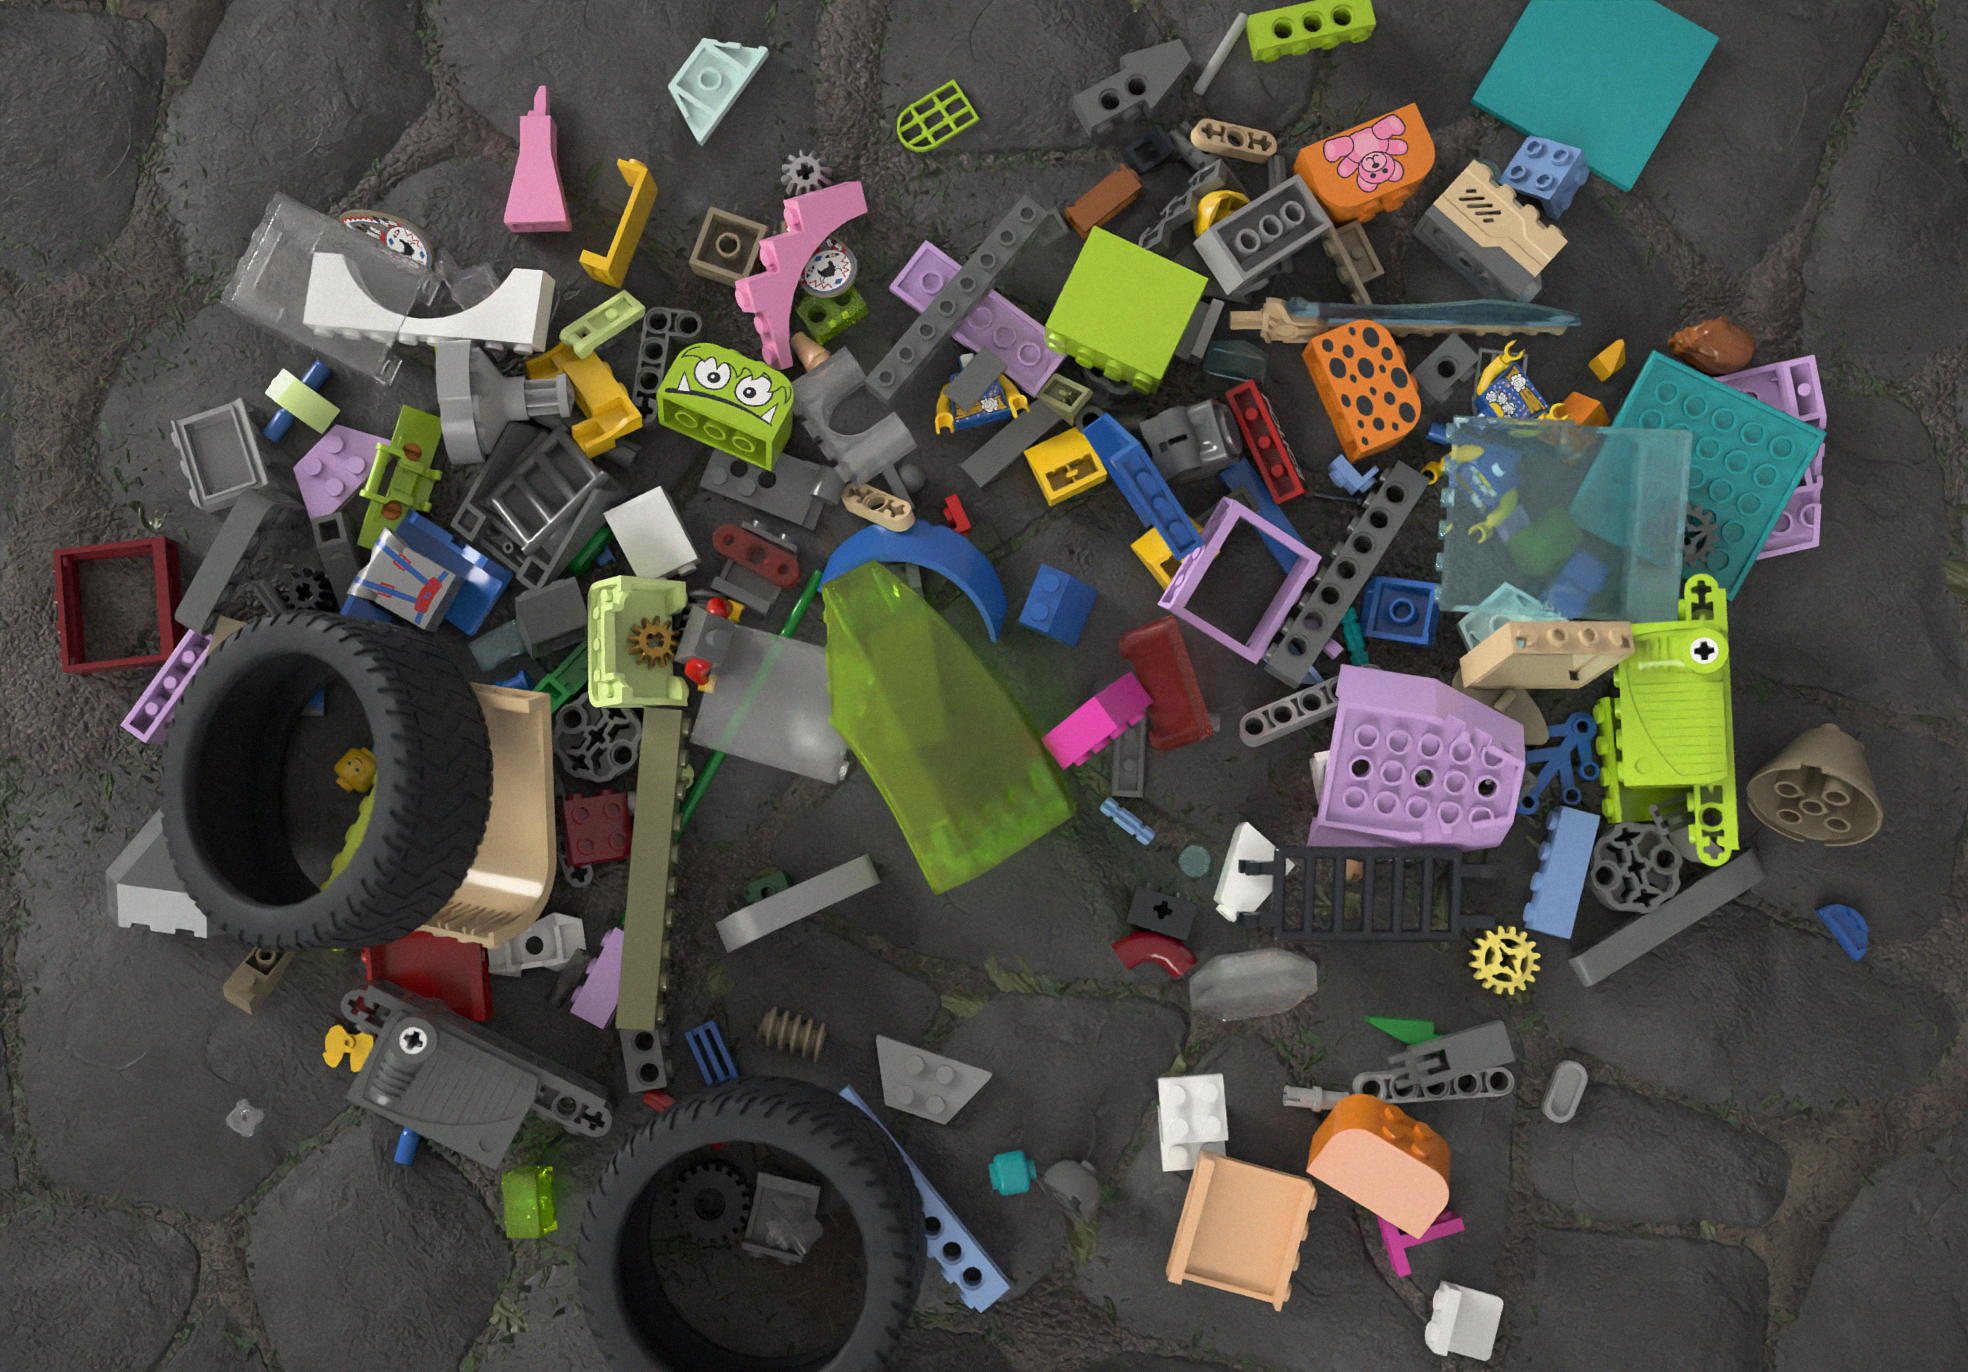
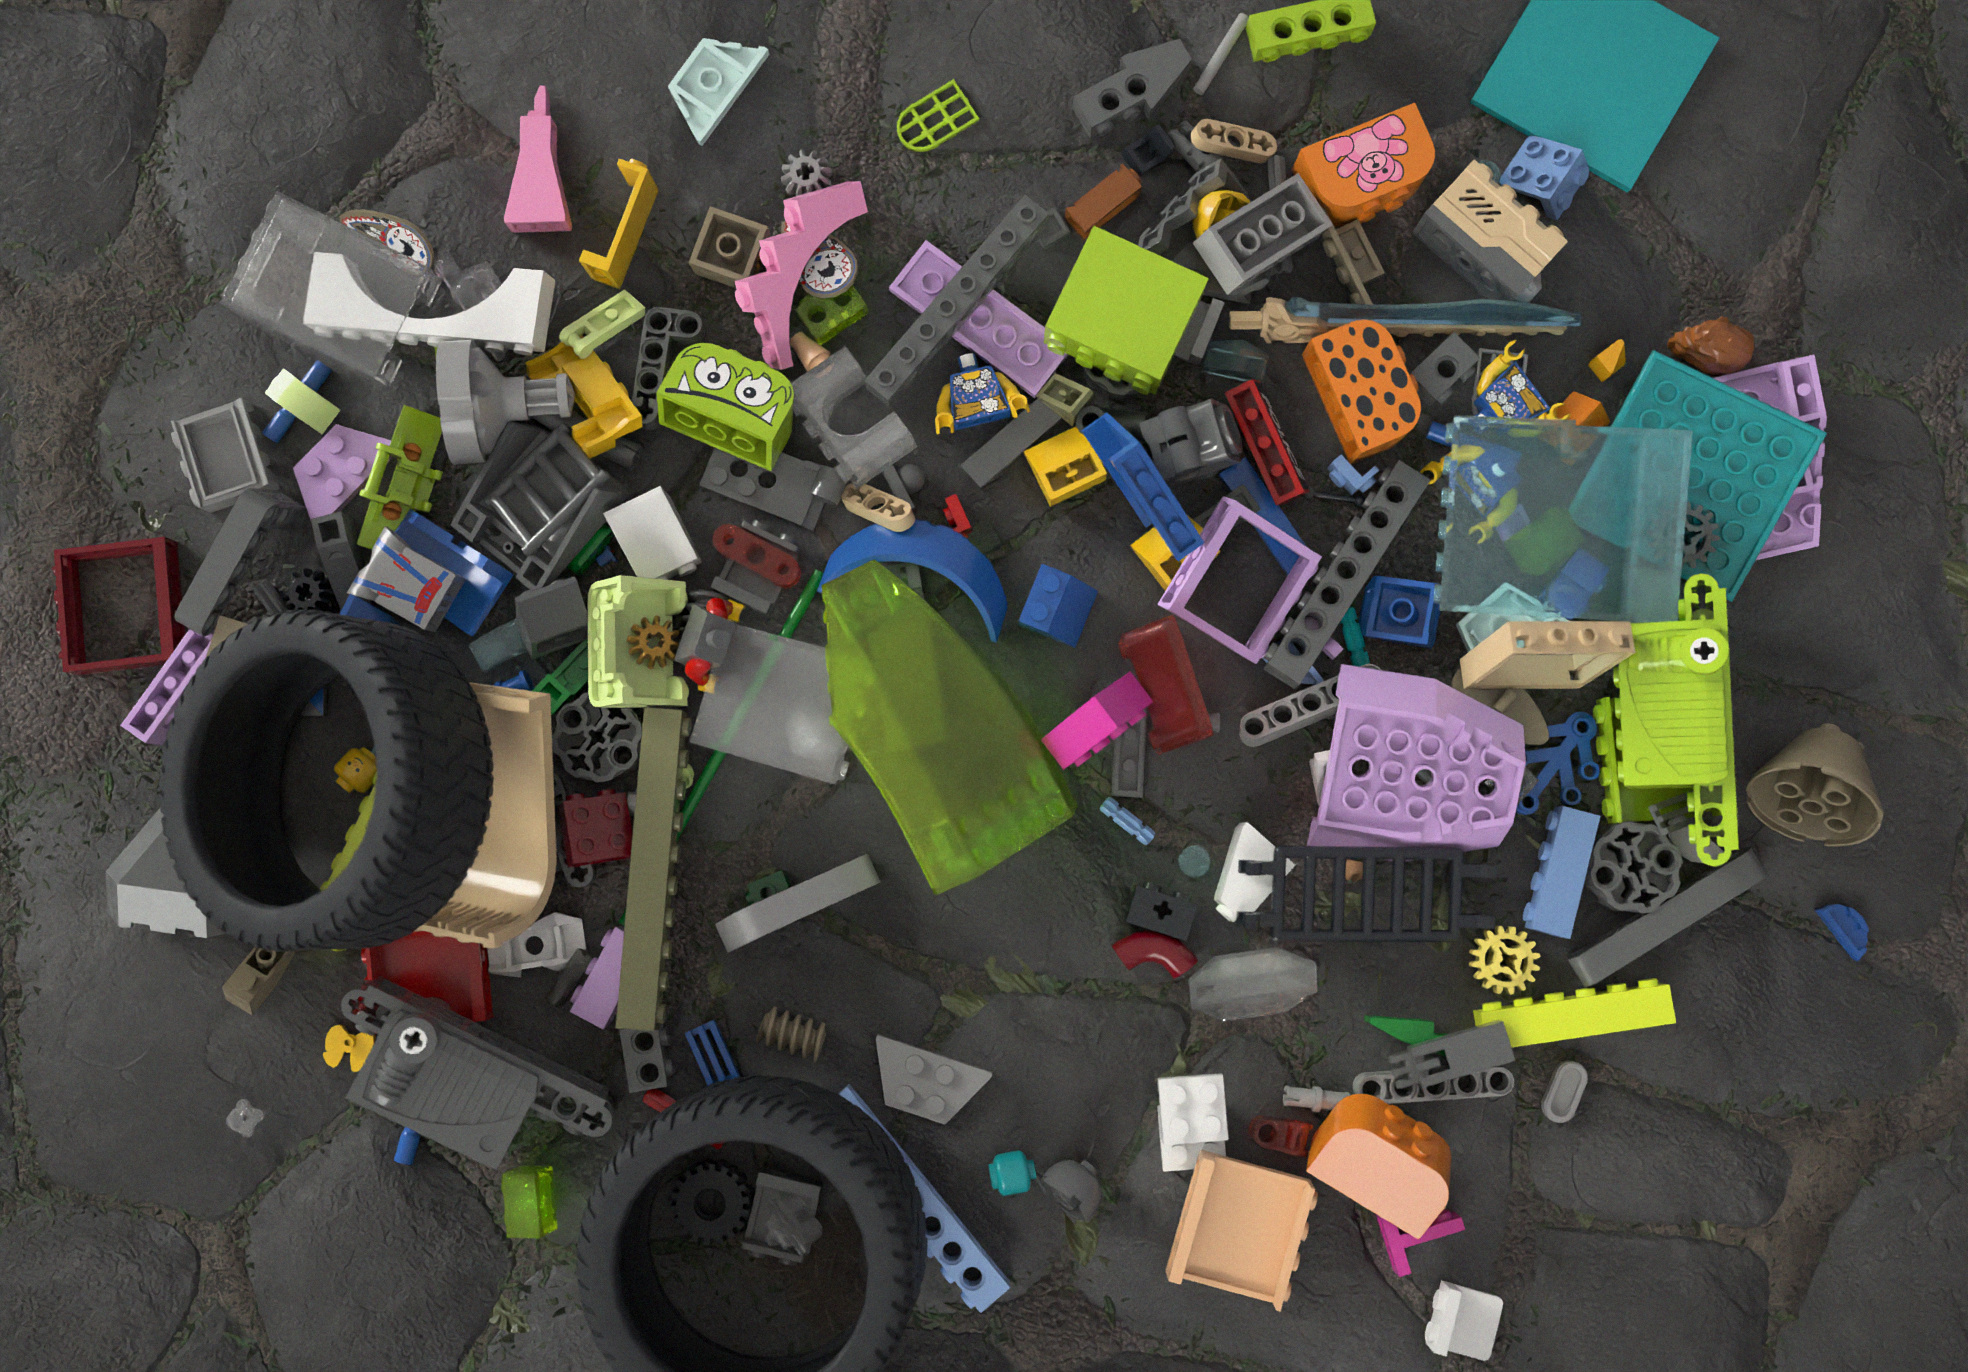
(975, 380): dark grey tile -> none
(1287, 1134): none -> clear red piece
(1582, 1014): none -> neon yellow brick

